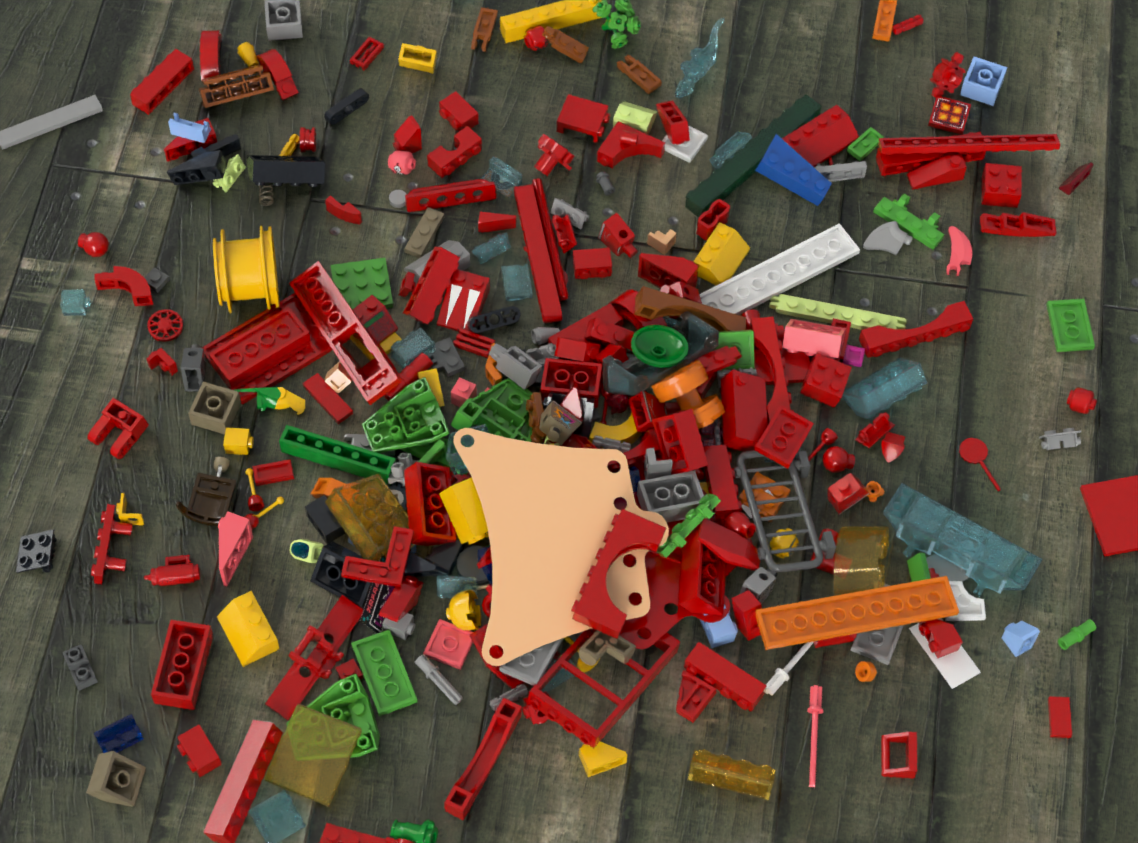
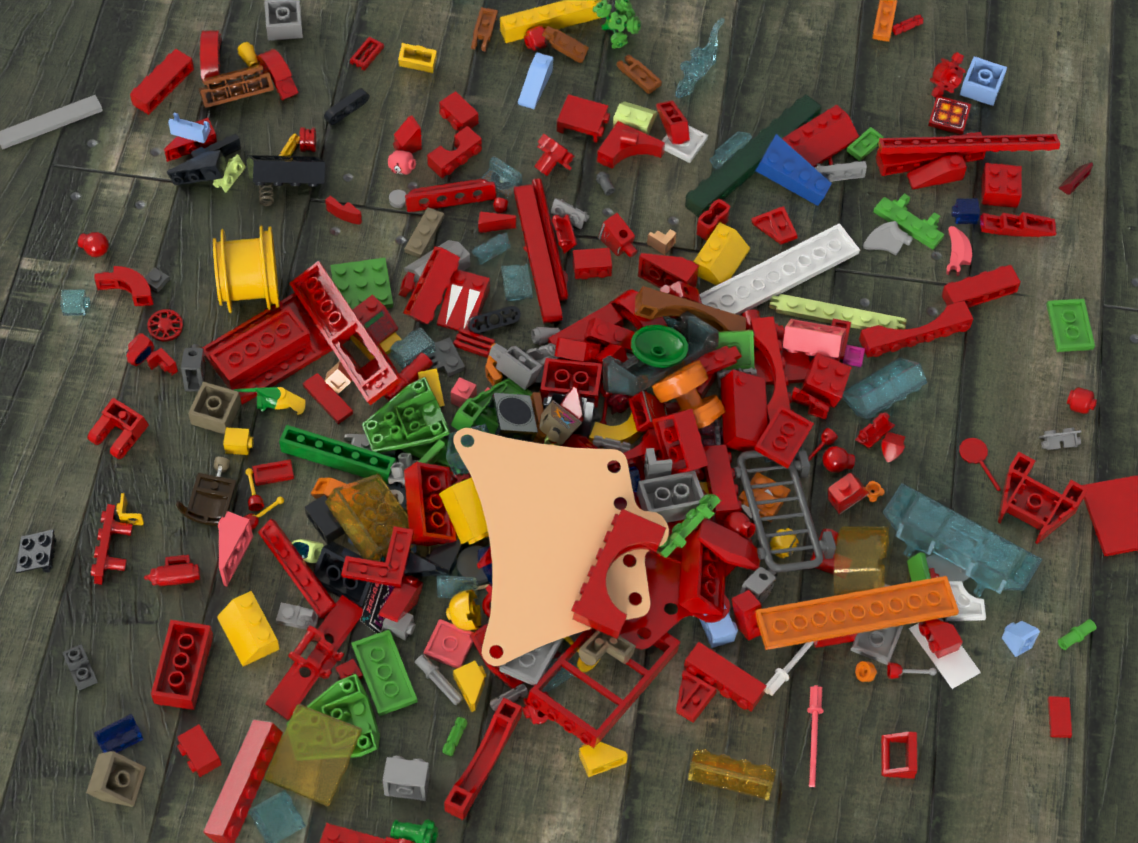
(139, 349): none -> red rock
(296, 616): none -> light grey hinge
(297, 568): none -> red tile
(406, 778): none -> light grey brick
(454, 736): none -> bright green axle
(470, 682): none -> yellow slope
(500, 205): none -> red hinge
(514, 416): none -> black panel
(536, 80): none -> light blue slope
(776, 225): none -> red wing
(816, 406): none -> red slope
(895, 670): none -> hinge
(966, 211): none -> clear blue brick
(982, 287): none -> red brick
(1036, 502): none -> red wedge

